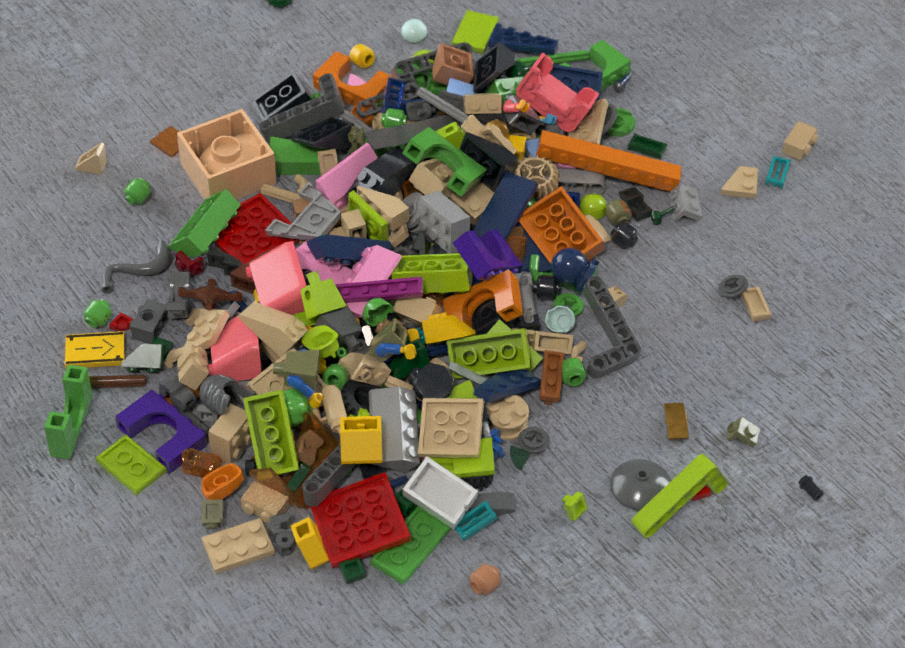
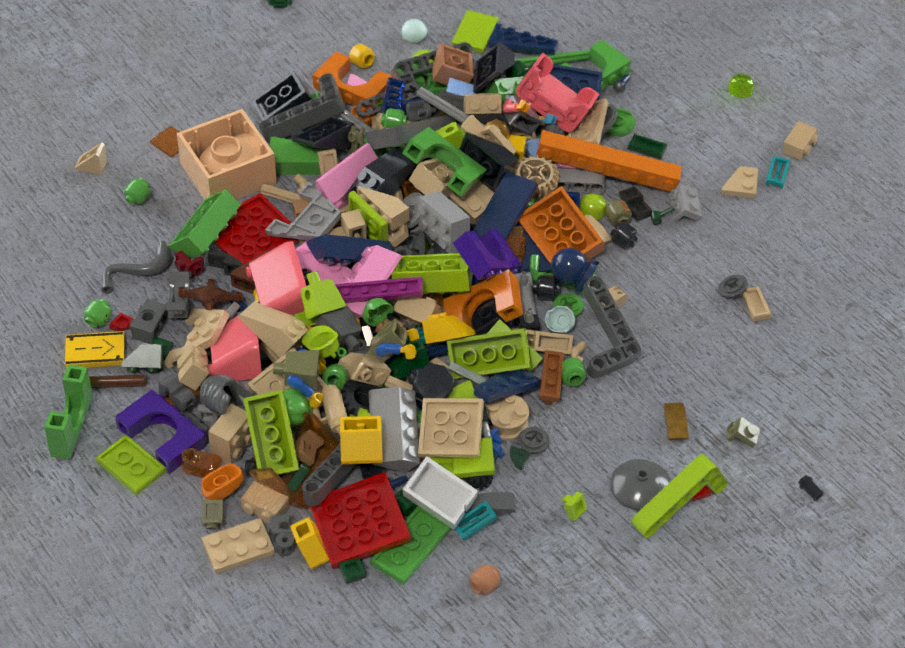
(741, 85): none -> clear neon green hair

